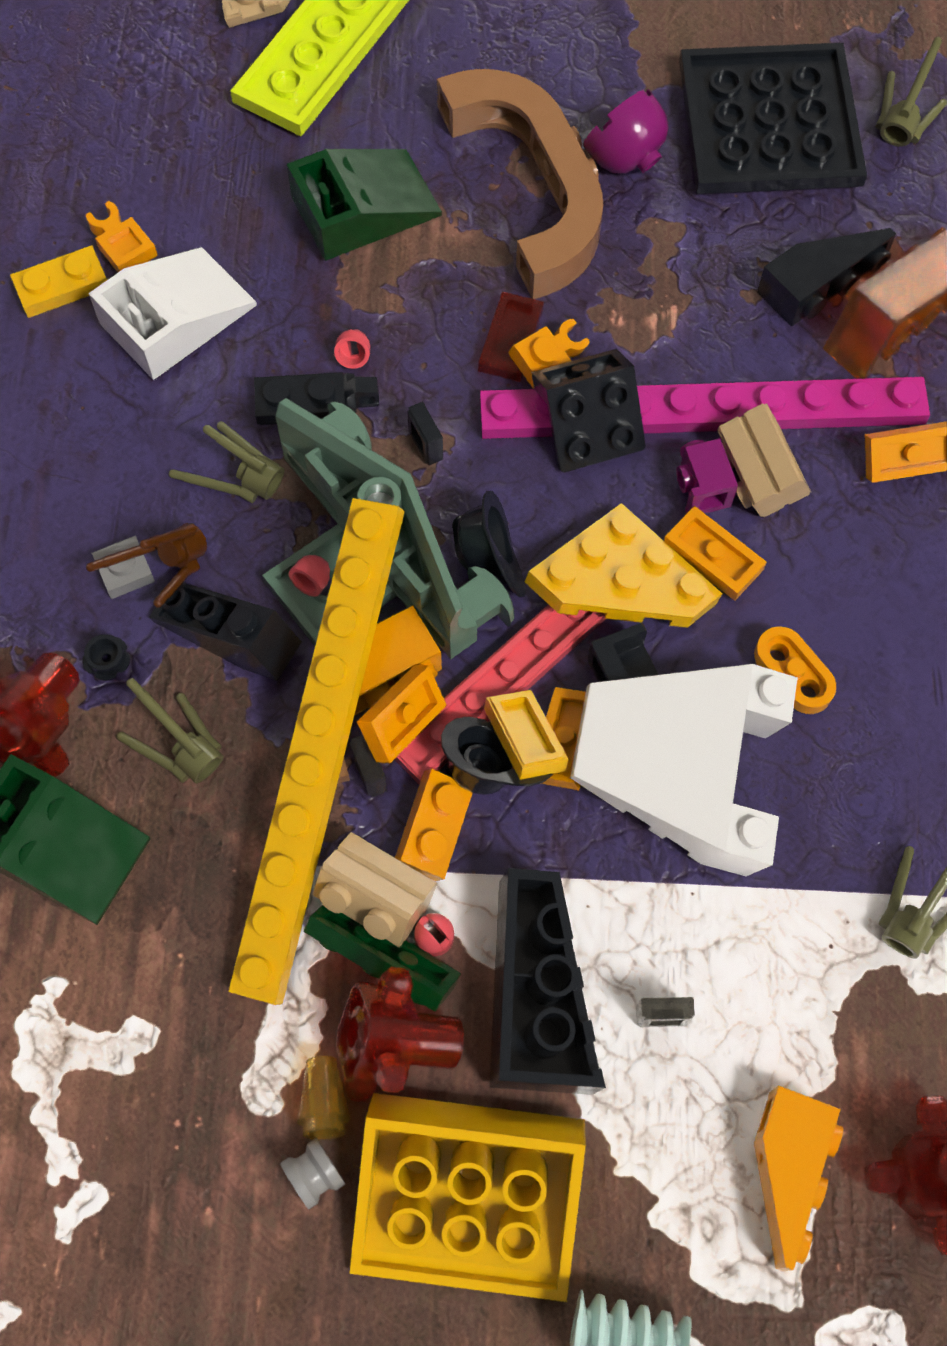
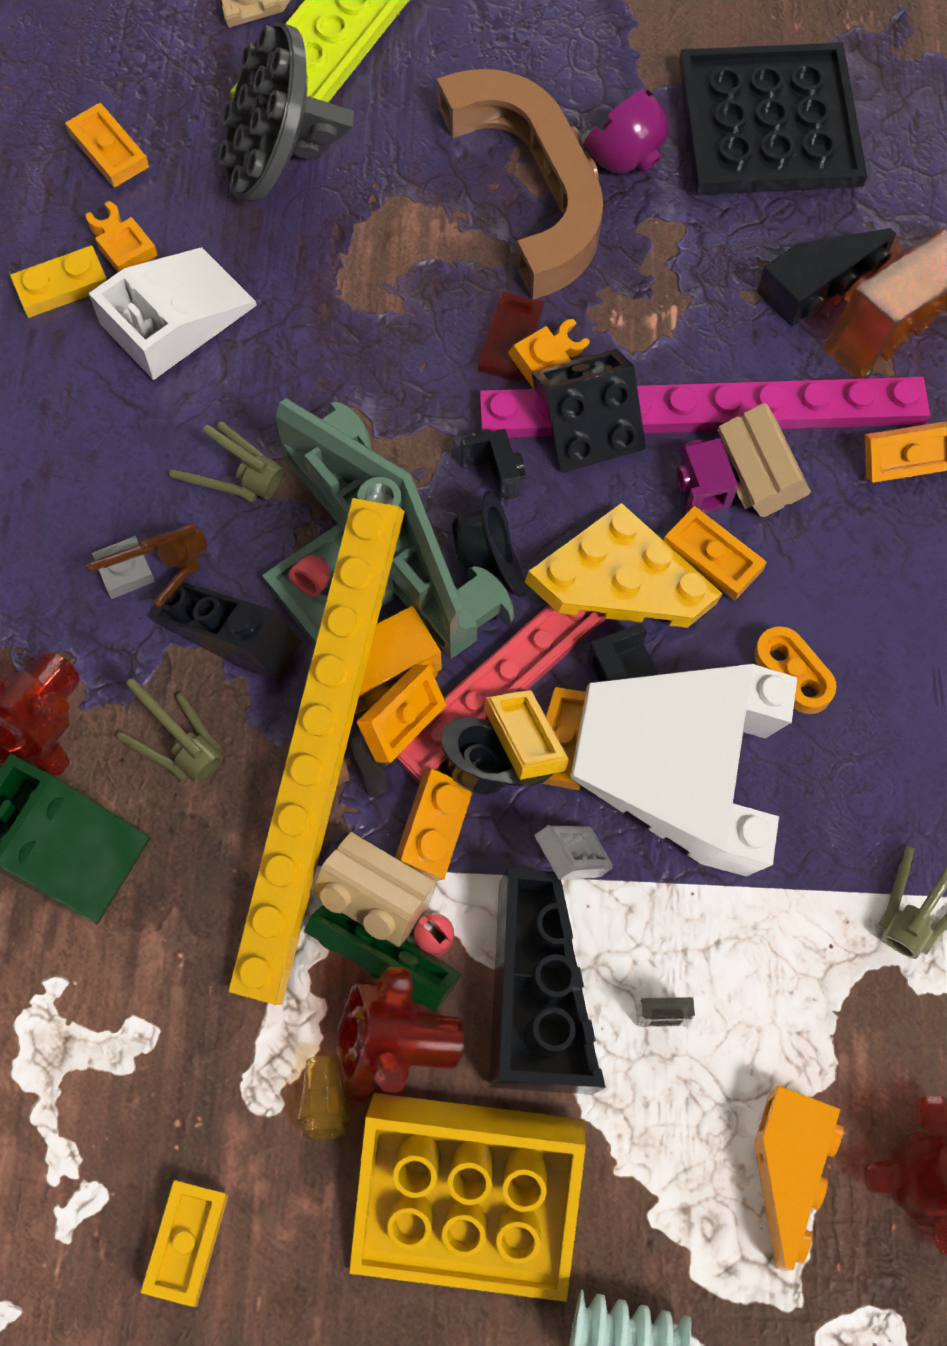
(97, 649): black plate -> none
(107, 145): none -> light orange plate
(184, 1244): none -> yellow plate
(274, 114): none -> dark grey bracket
(312, 1174): light grey wheel -> none
(313, 393): black hinge -> none
(343, 349): coral hinge -> none
(359, 196): dark green slope -> none
(425, 433): black tile -> none
(495, 449): none -> black bracket
(573, 852): none -> light grey plate
(902, 121): olive plant -> none

